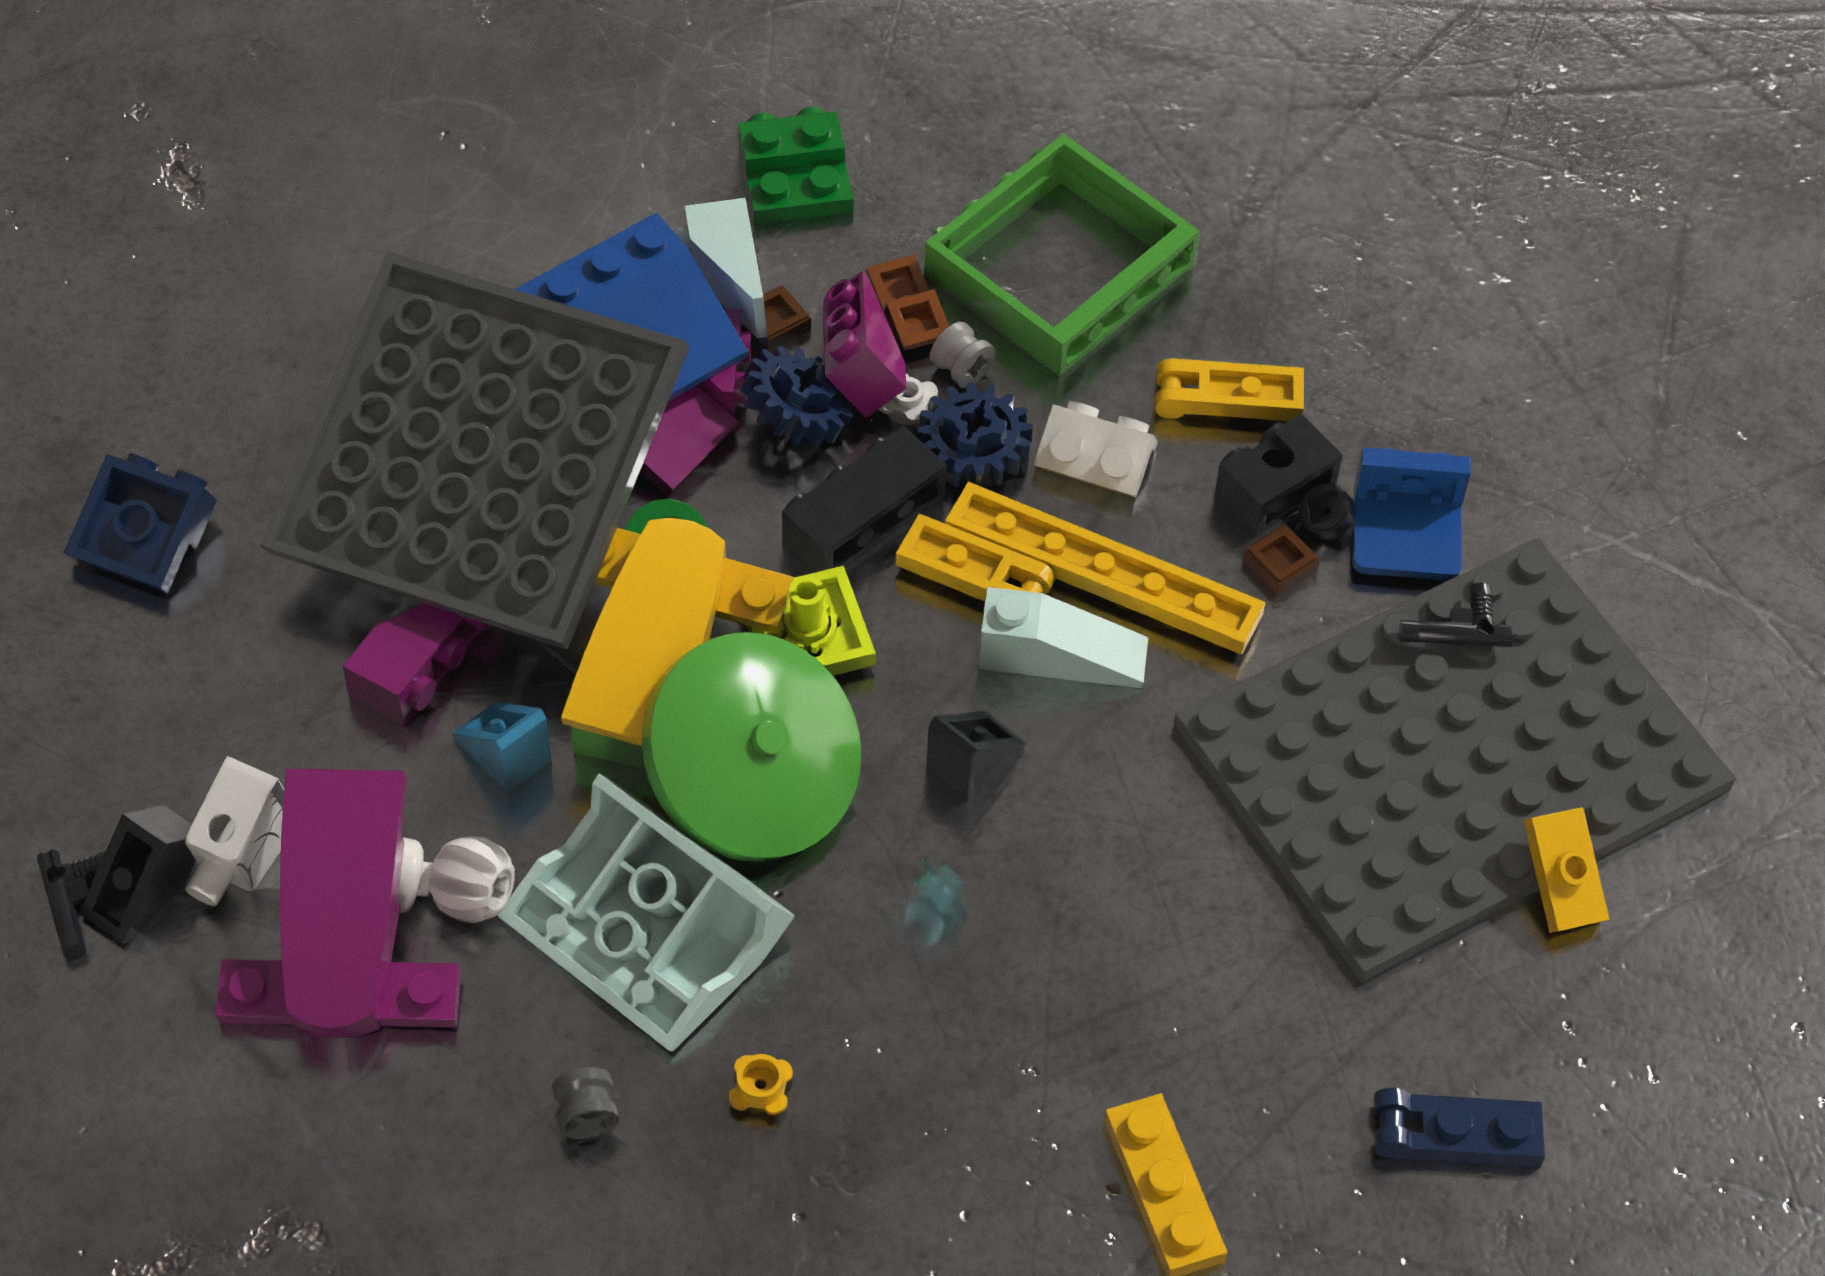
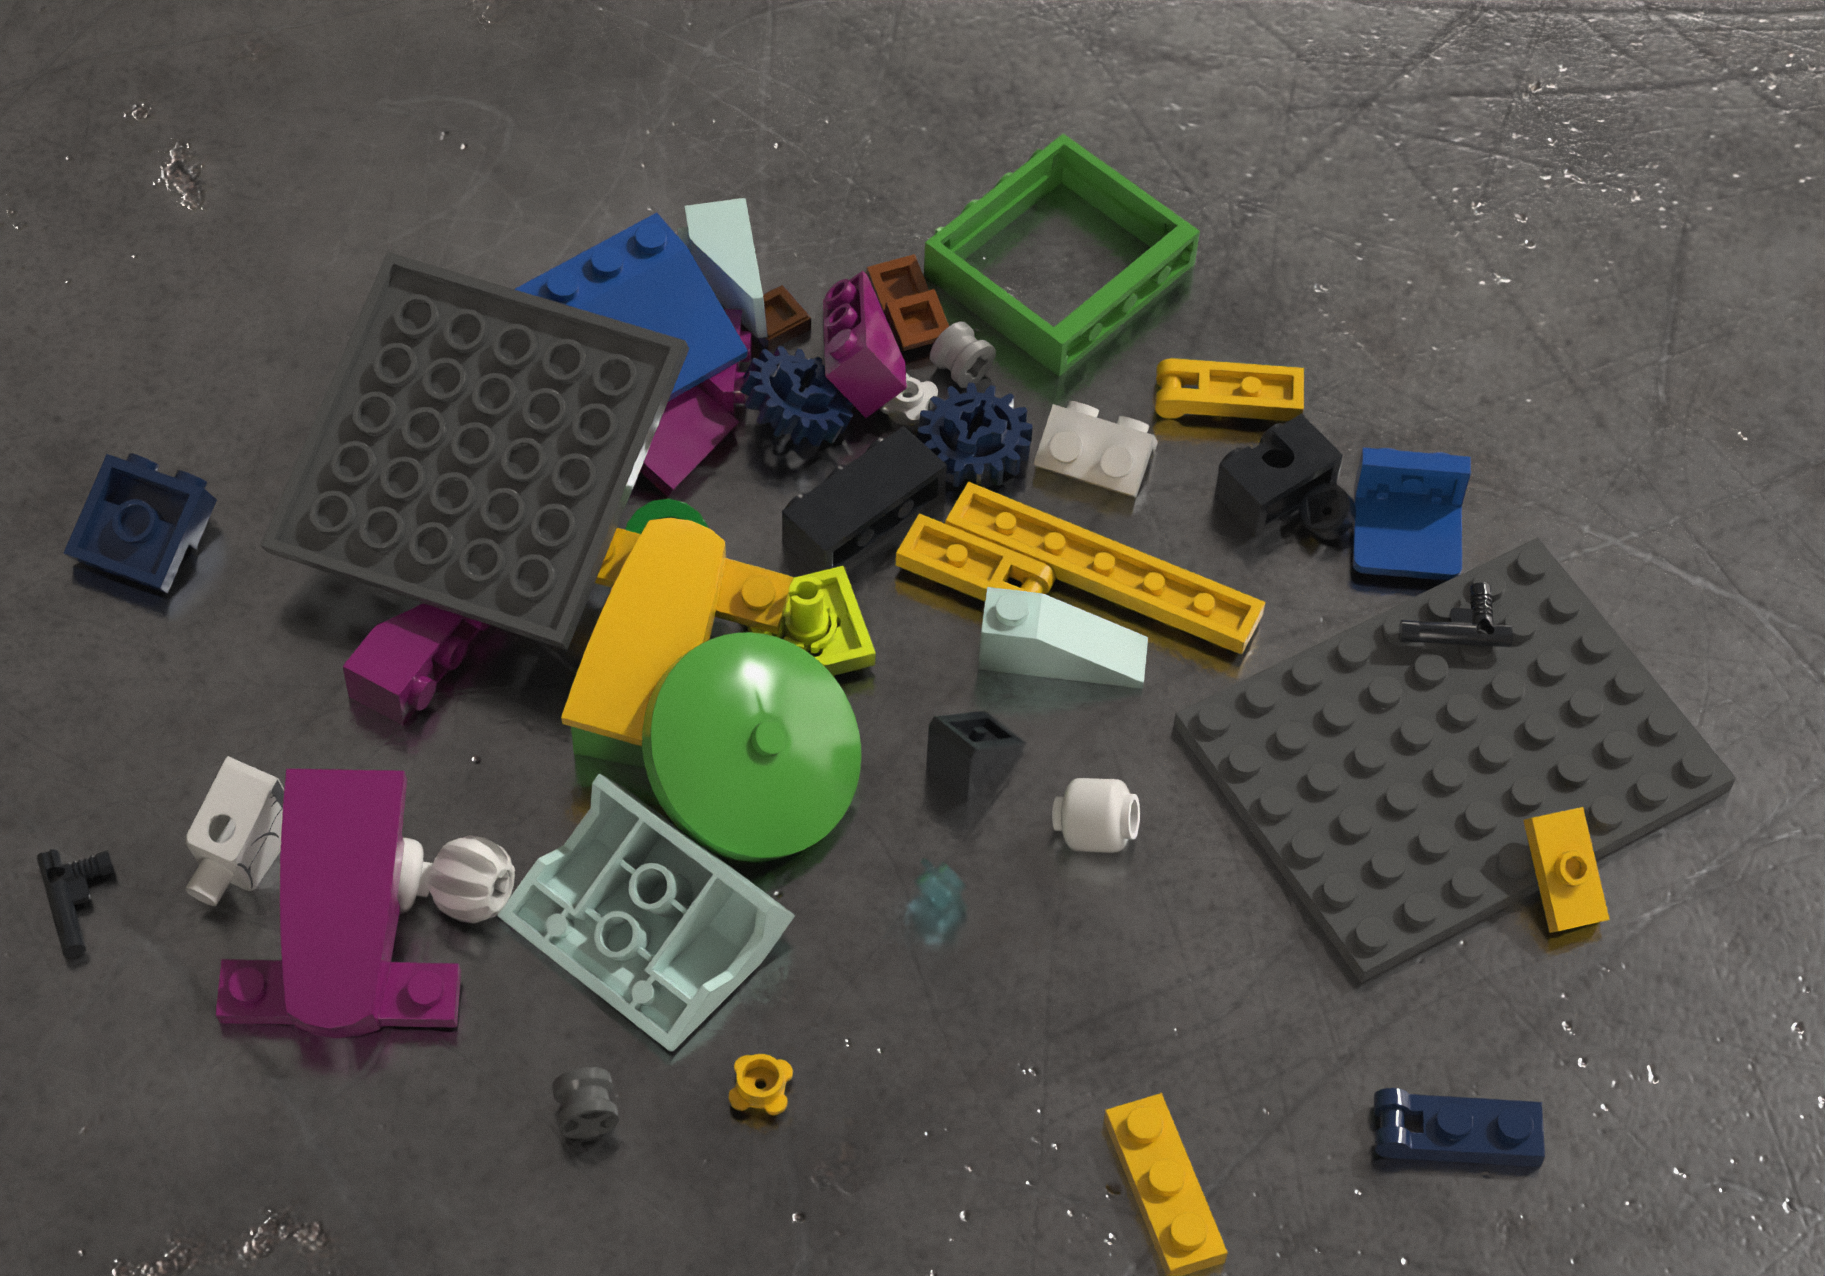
(139, 871): black slope -> none
(507, 742): dark azure slope -> none
(794, 166): green plate -> none
(1096, 815): none -> white head
(1281, 559): reddish brown tile -> none

